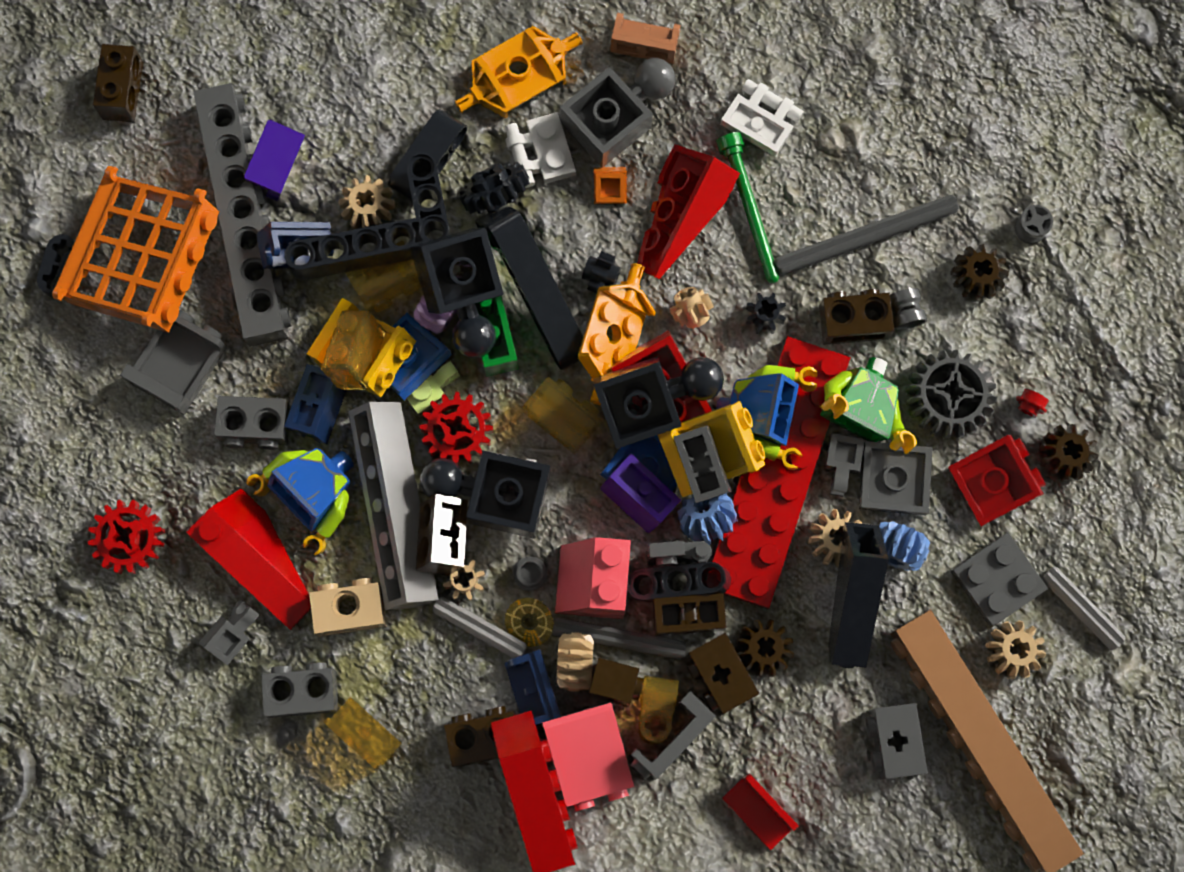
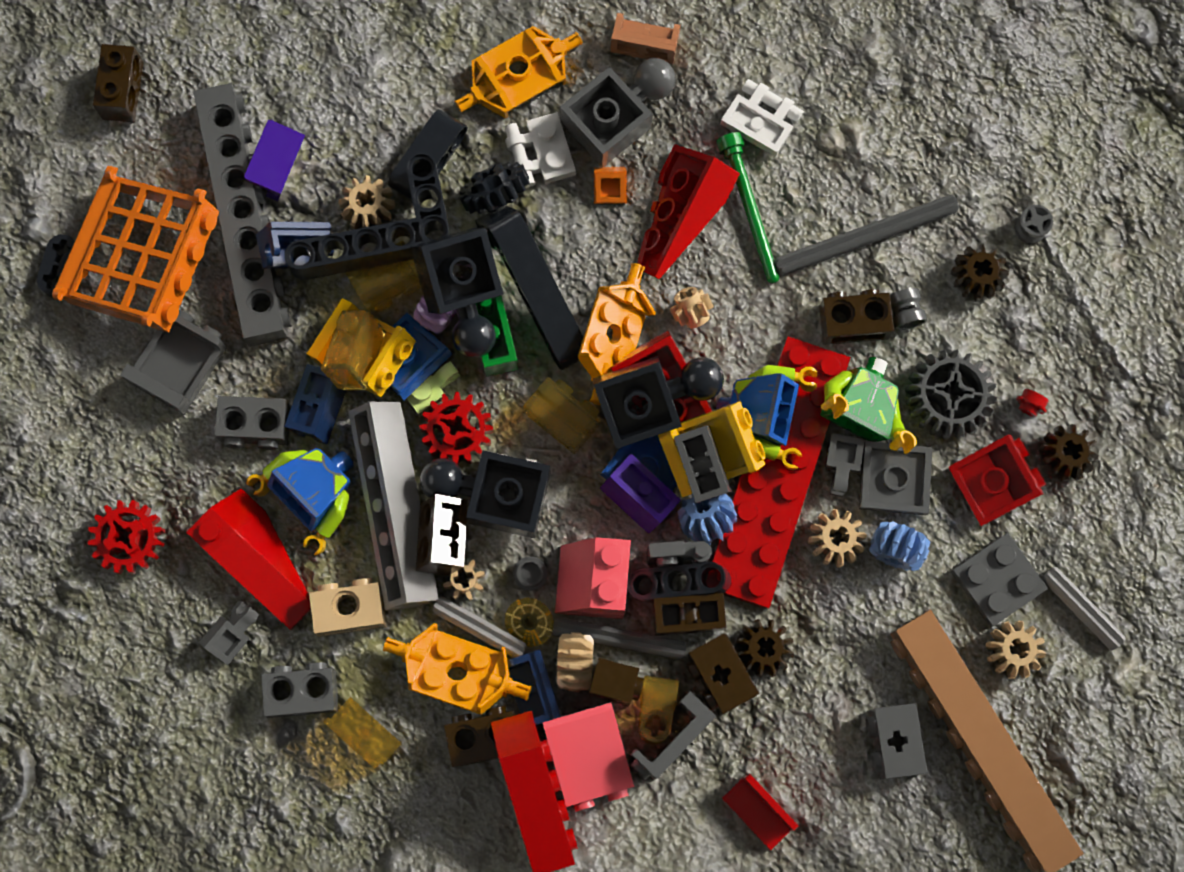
(436, 652): none -> light orange plate
(601, 271): black gear -> none
(762, 322): black gear -> none
(857, 594): black slope -> none

